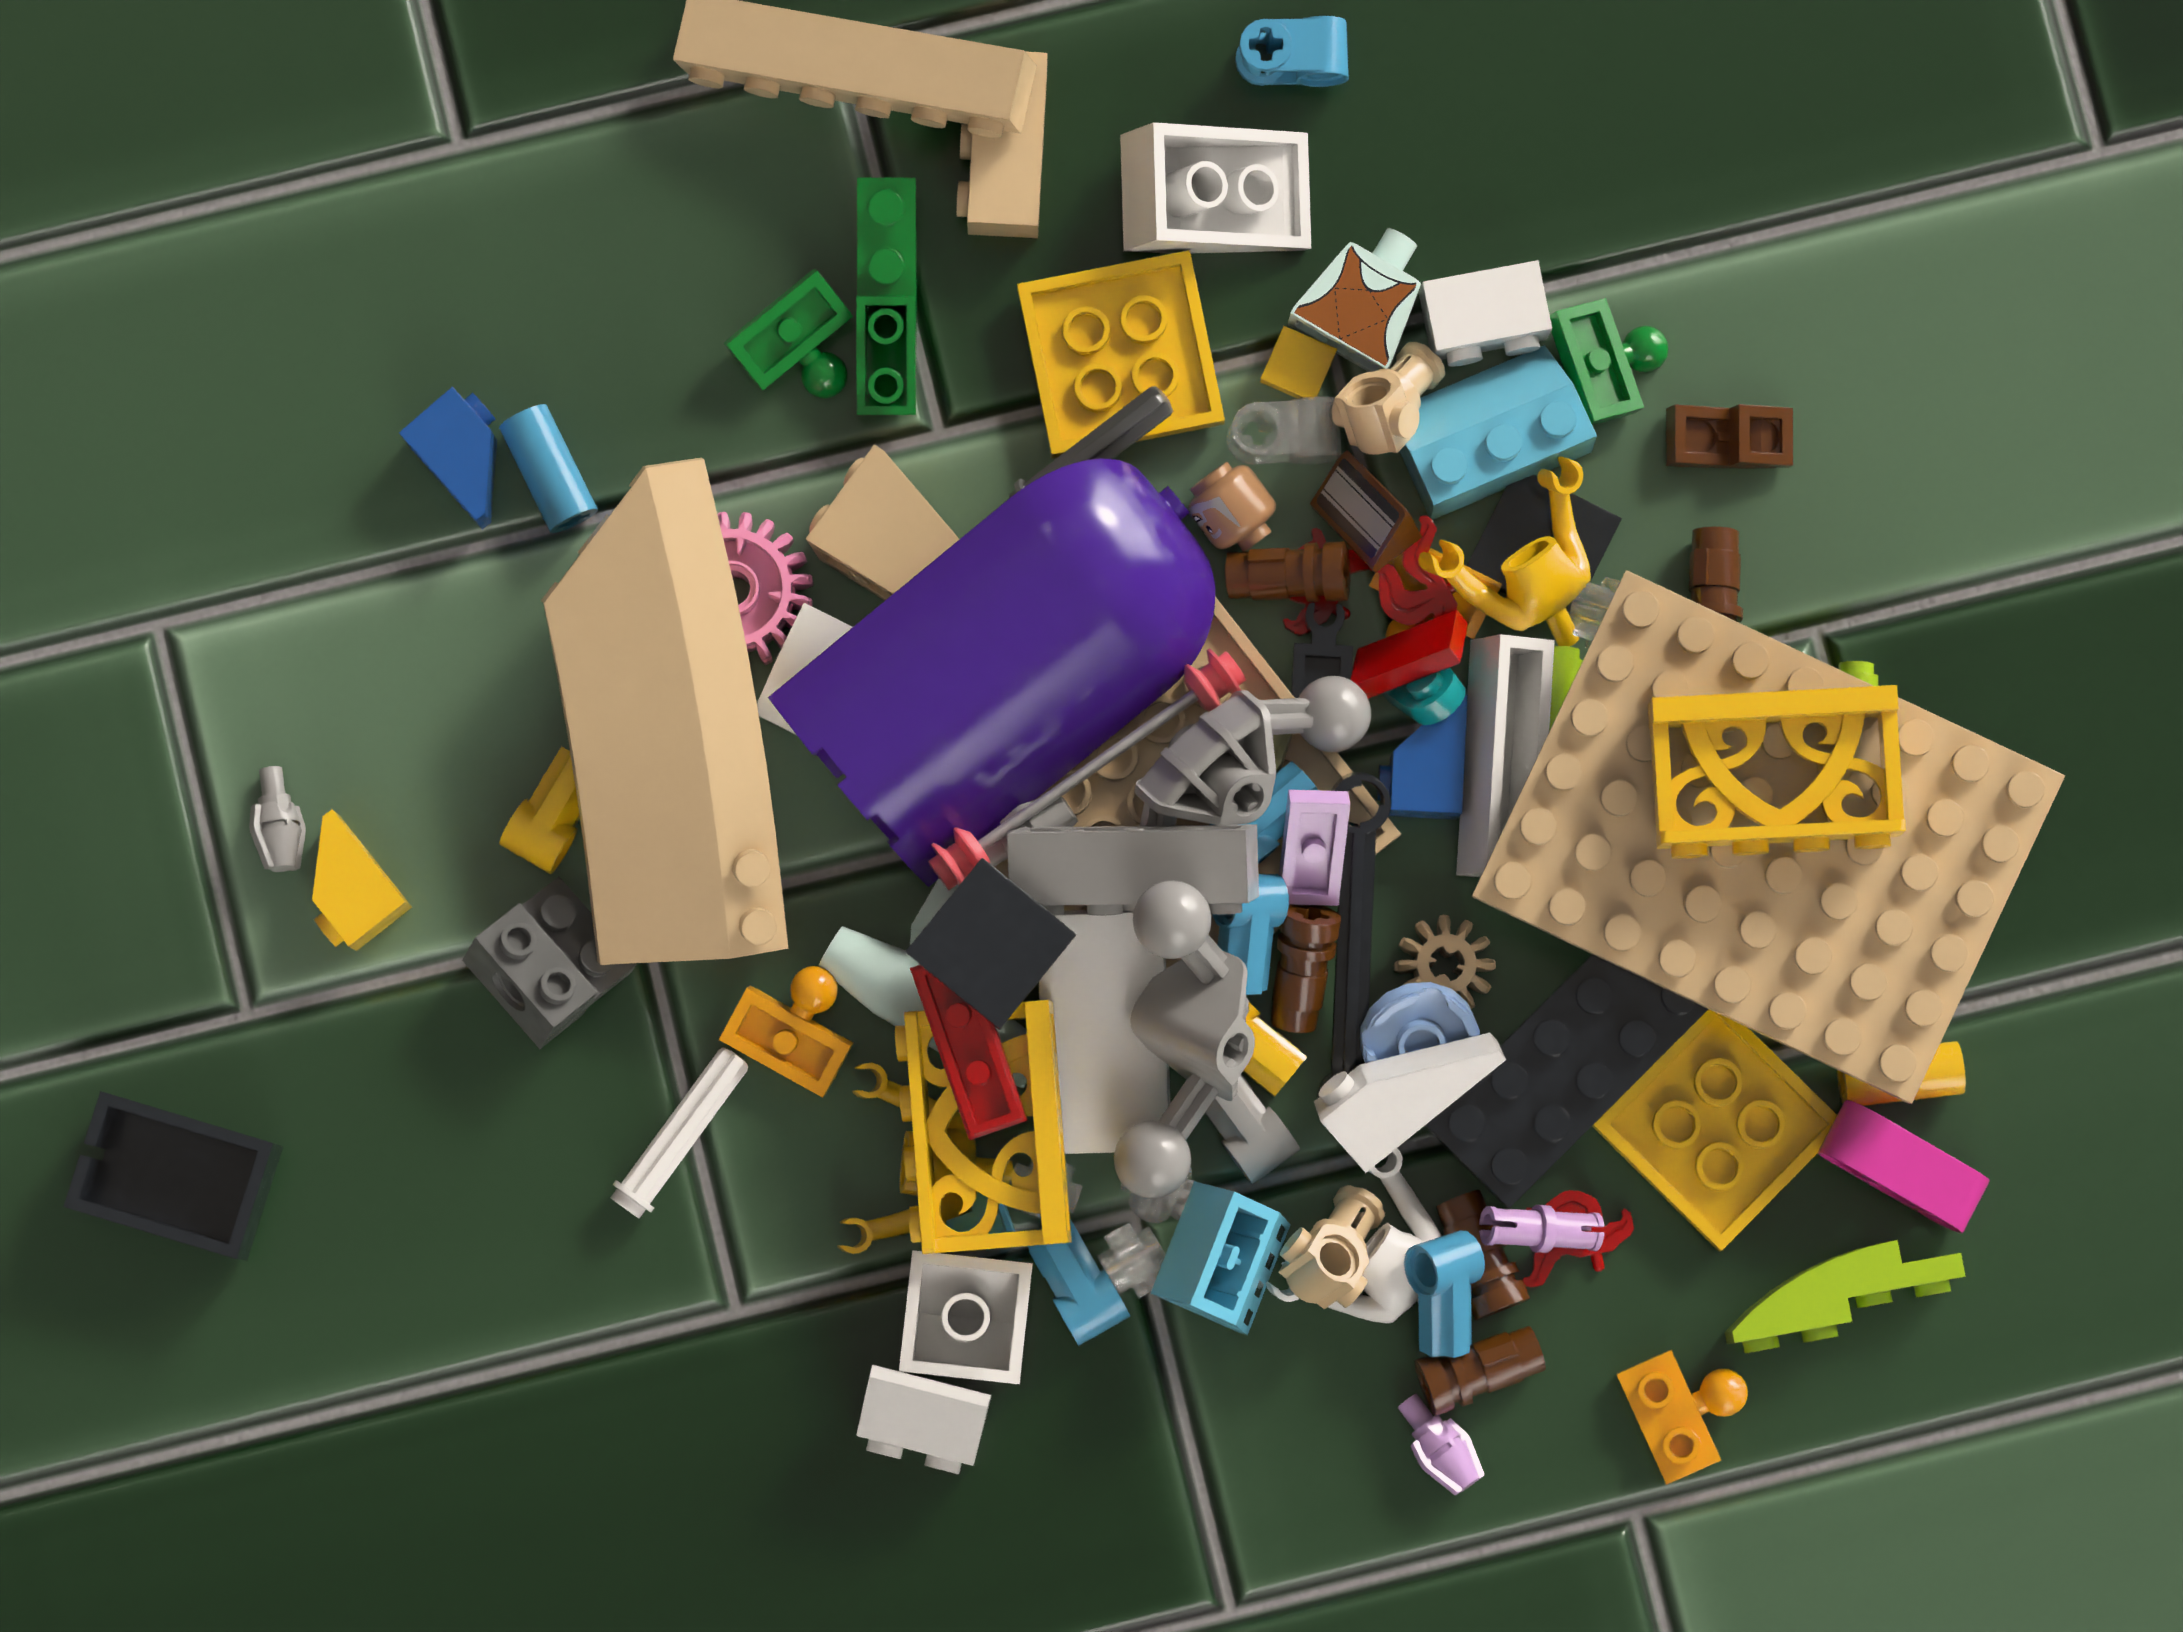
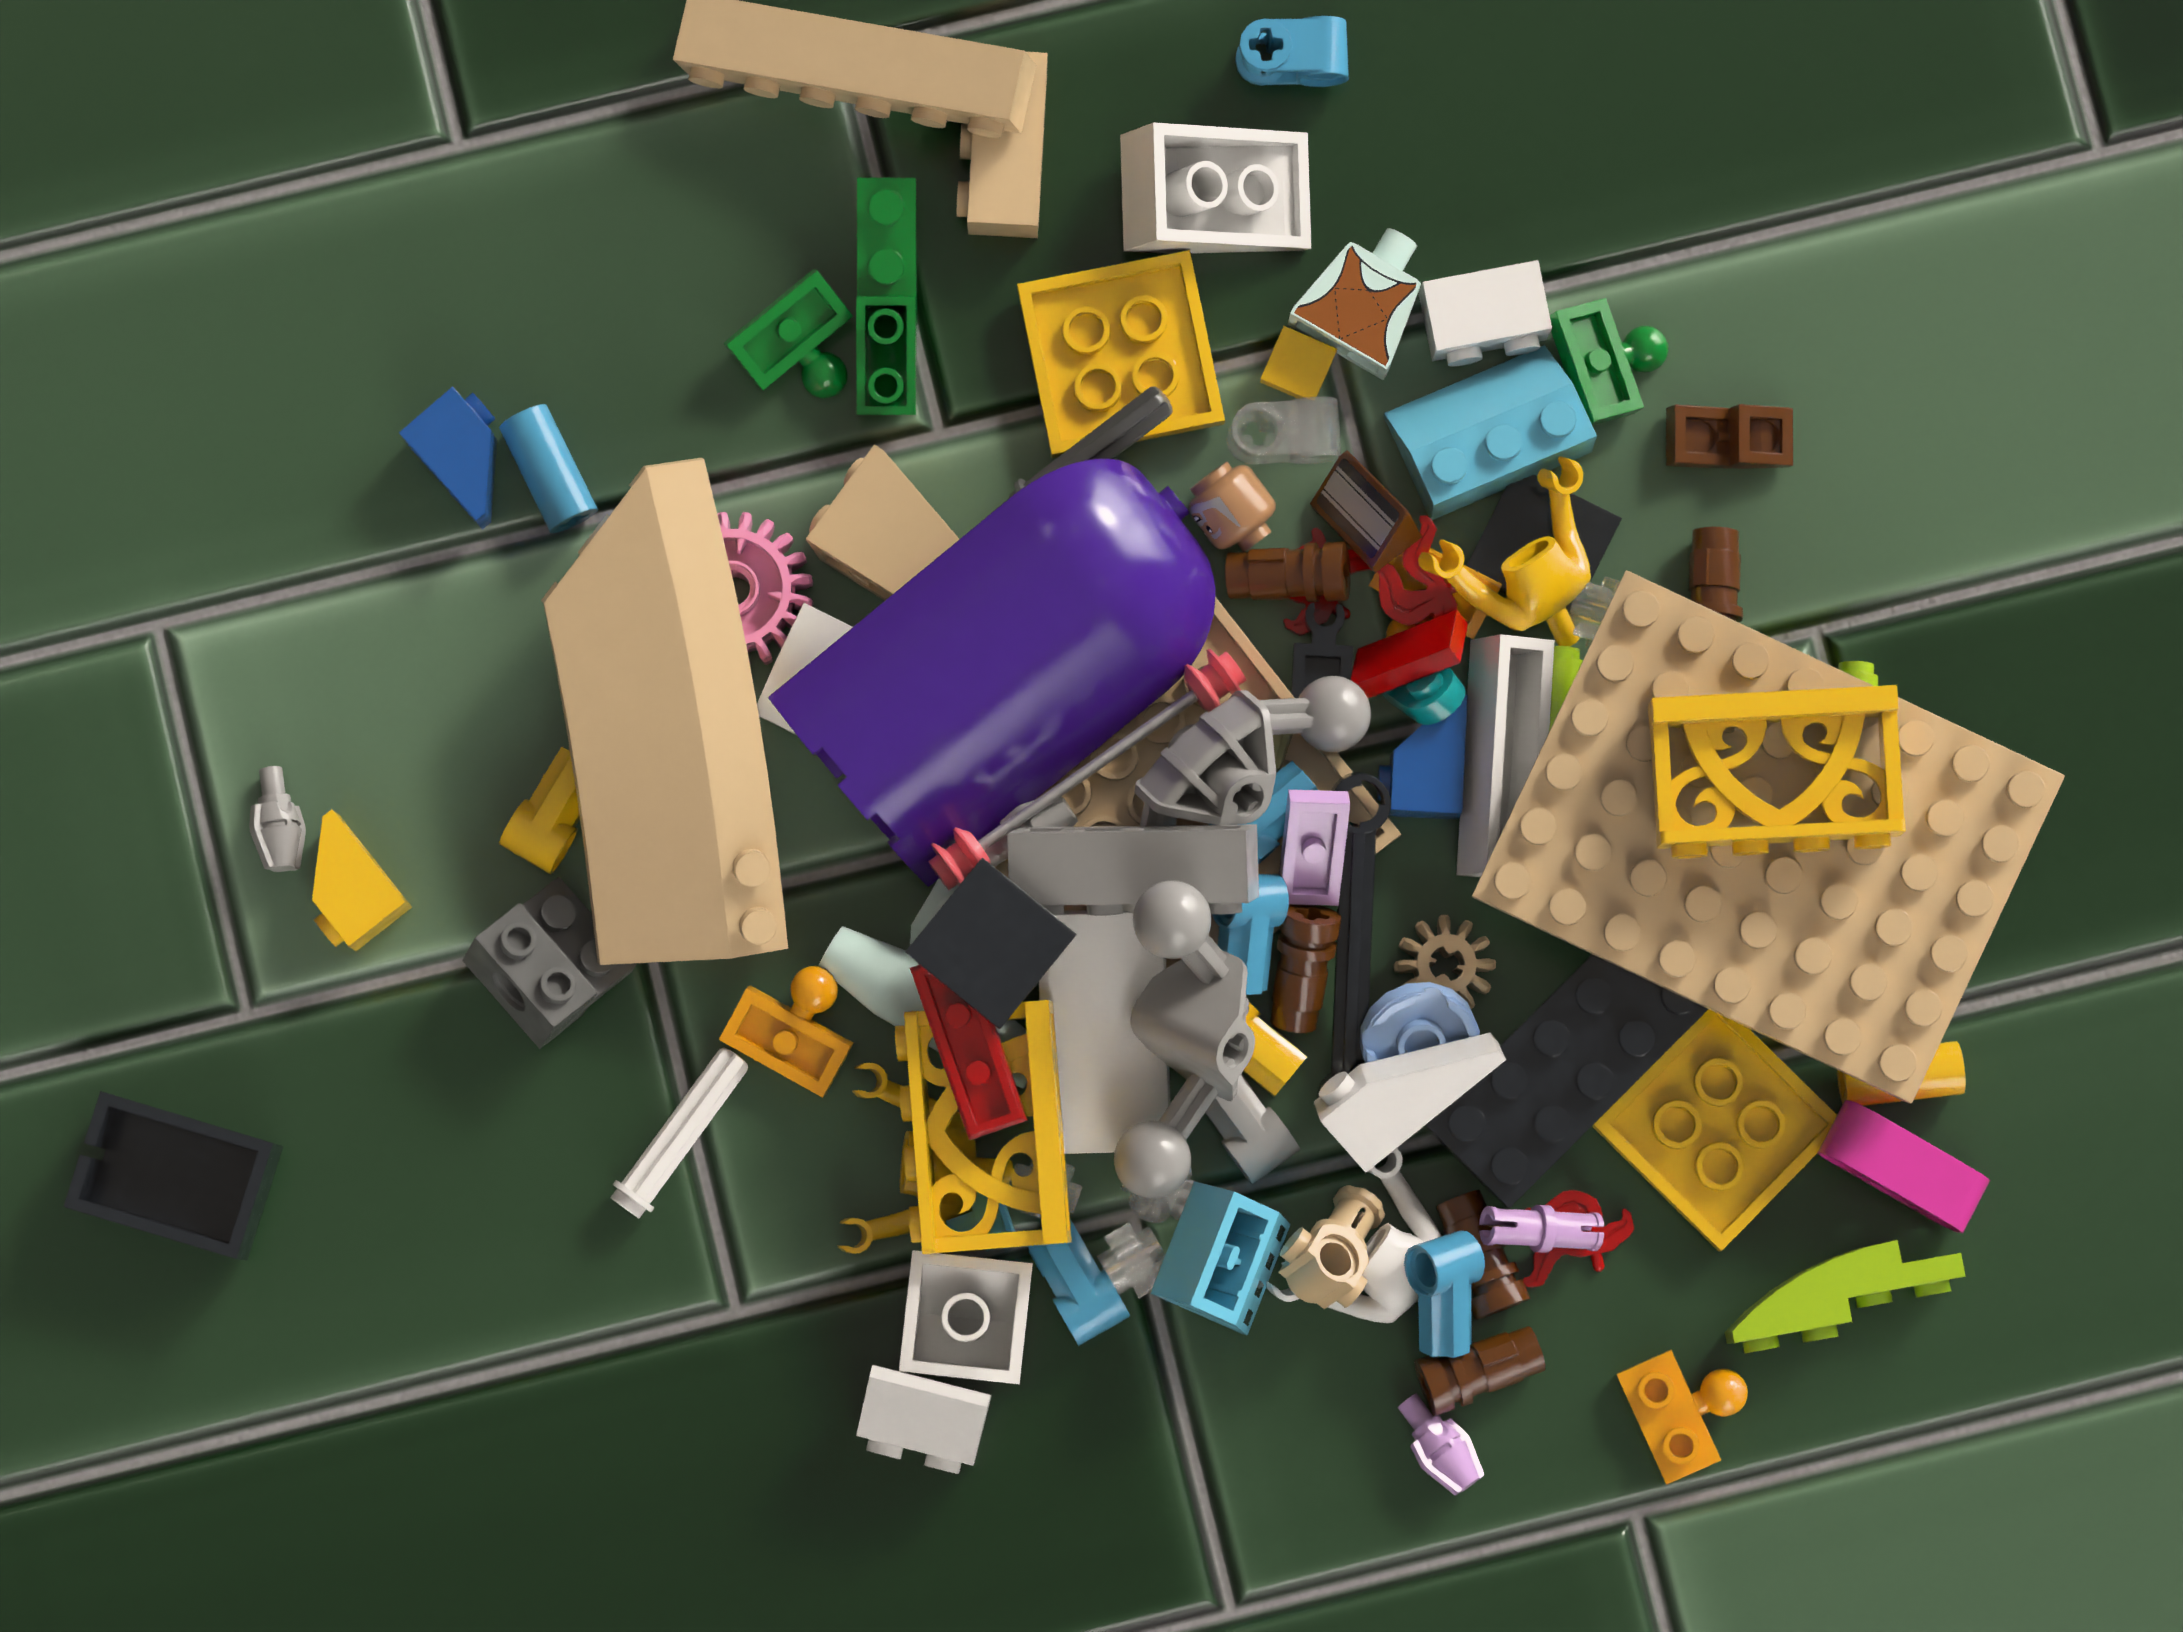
(1384, 405): tan connector -> none

